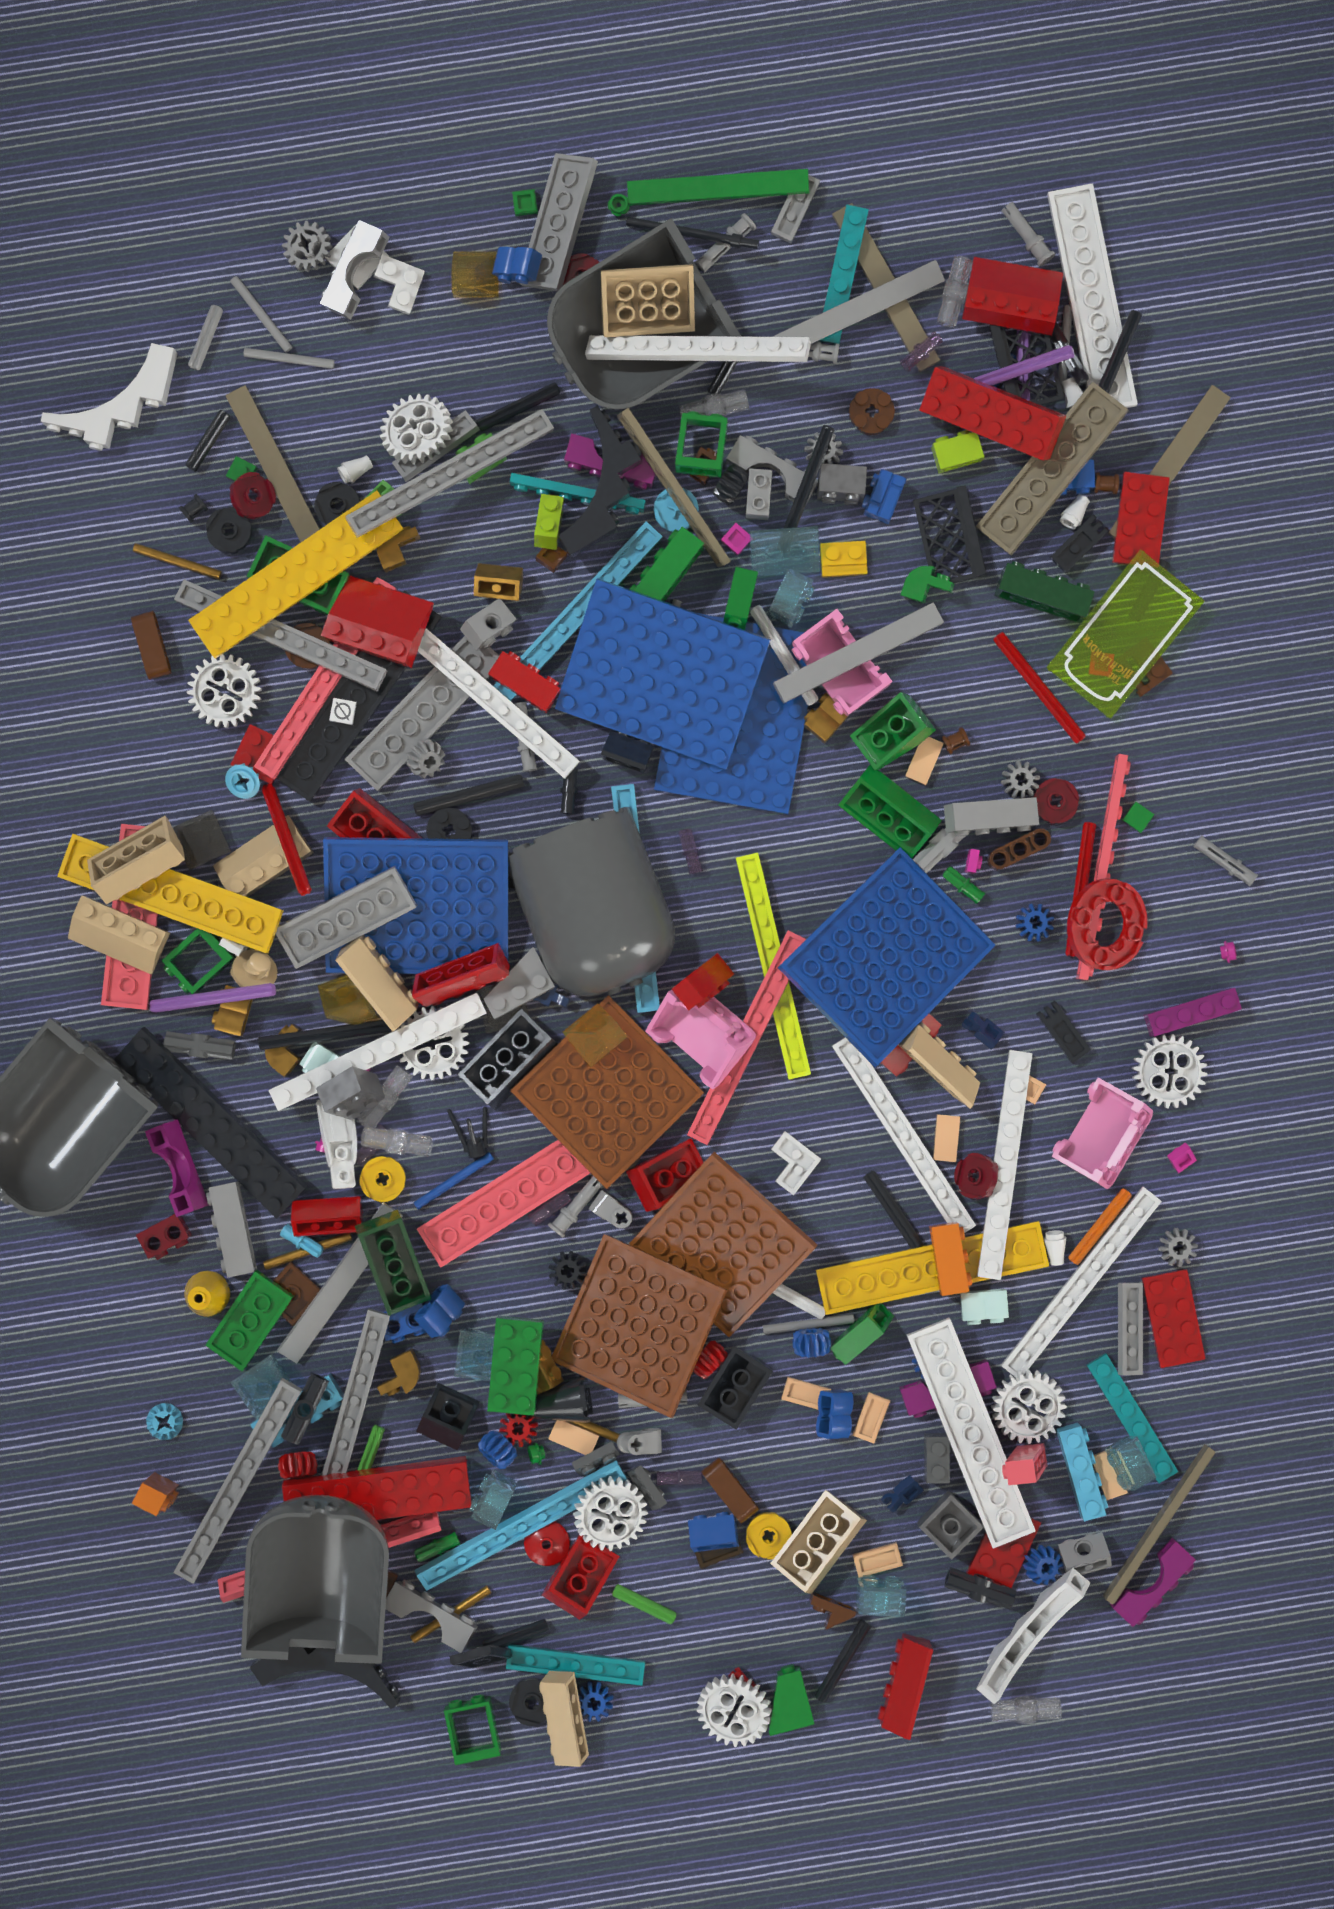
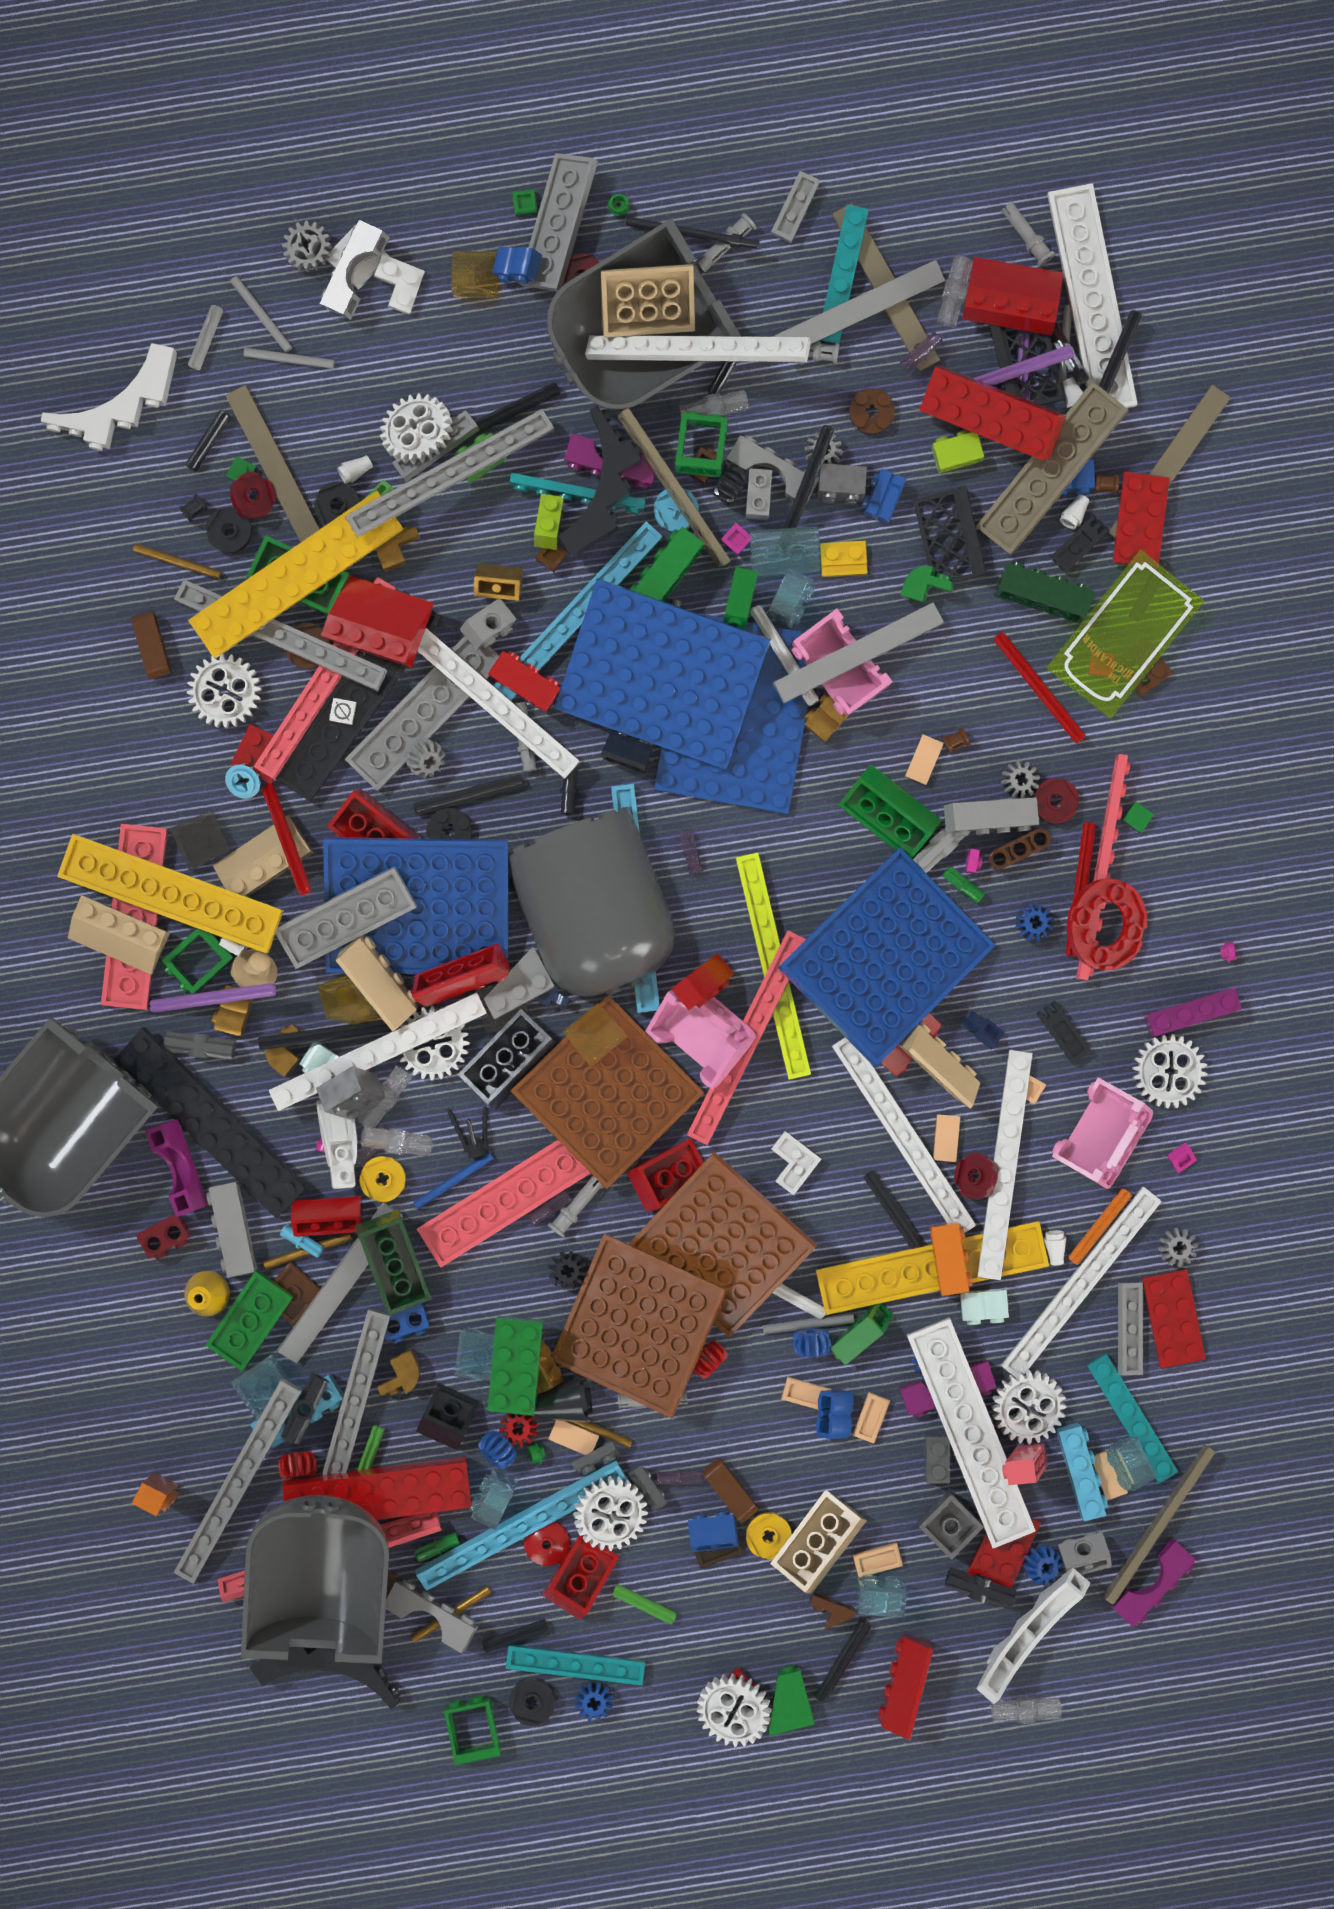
(135, 860): tan slope -> none
(175, 1421): medium azure gear -> none
(440, 1311): blue brick -> none
(481, 1656): black plate -> none
(564, 1718): tan brick -> none
(608, 1207): light grey piece -> none
(643, 1442): light grey piece -> none
(718, 187): green tile -> none
(735, 1387): black slope -> none
(892, 731): green slope -> none
(905, 1492): dark blue plate -> none
(1247, 876): light grey pin -> none

